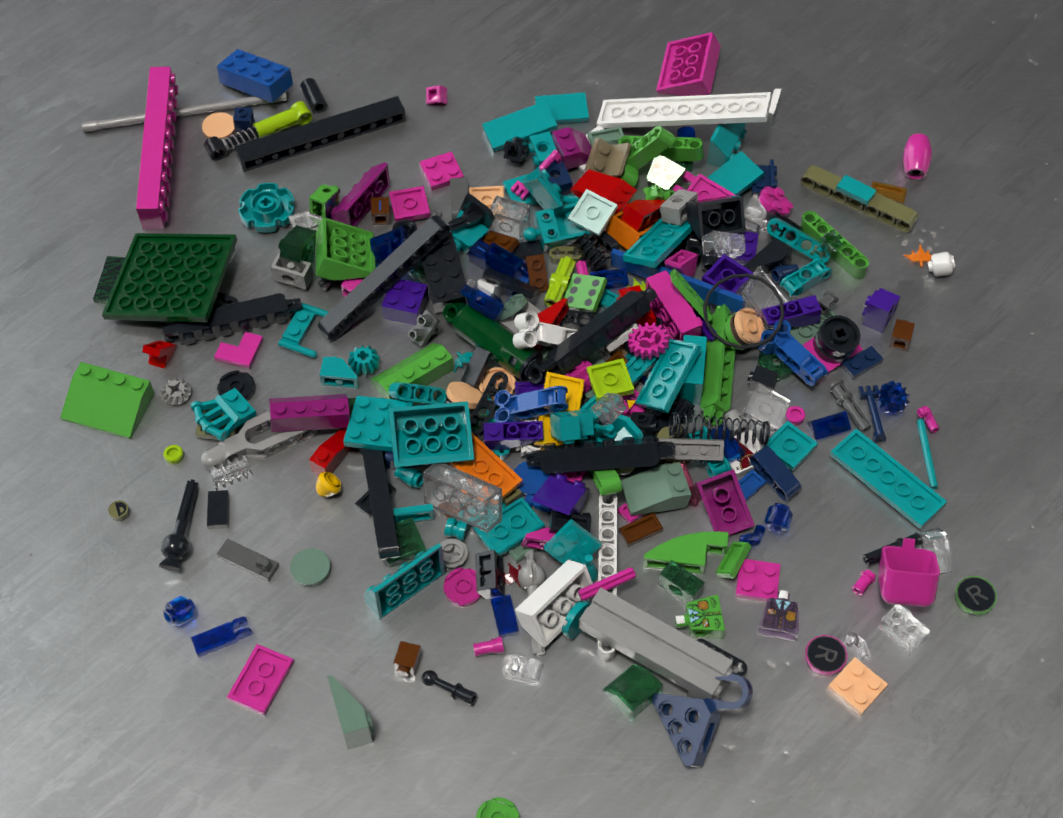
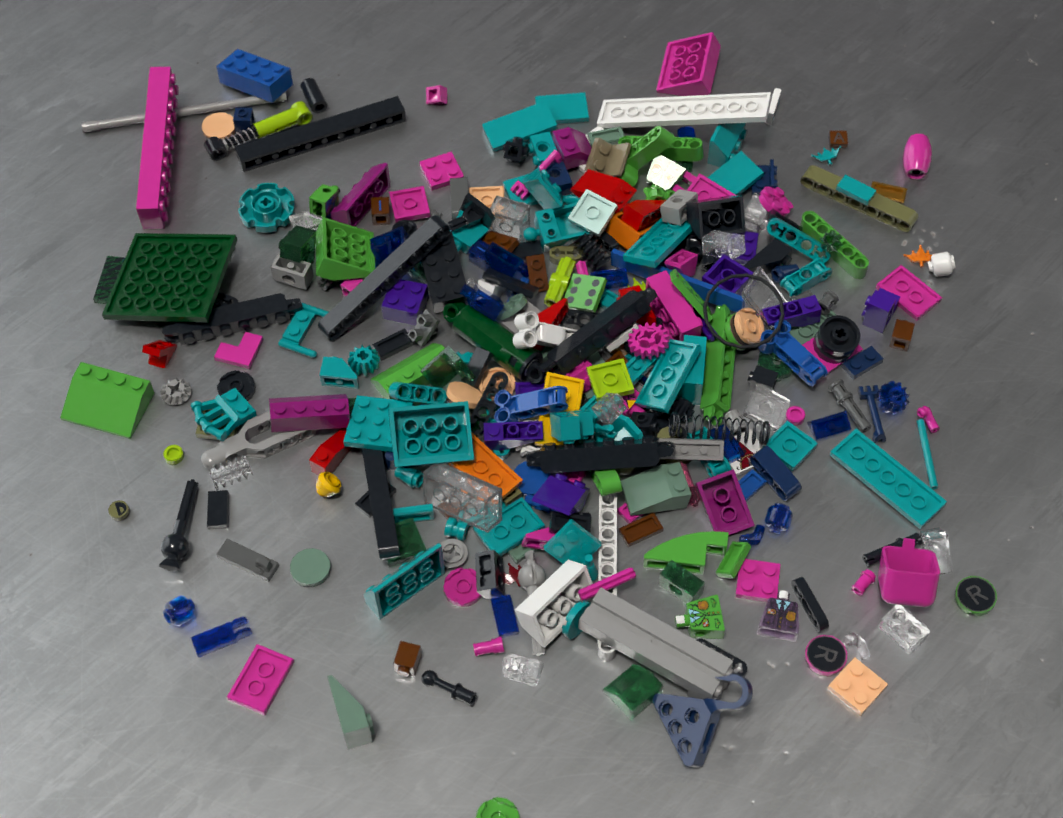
(393, 344): none -> black tile
(445, 368): none -> clear green bracket
(810, 604): none -> black beam
(827, 155): none -> teal piece
(838, 138): none -> reddish brown tile
(915, 295): none -> dark pink tile

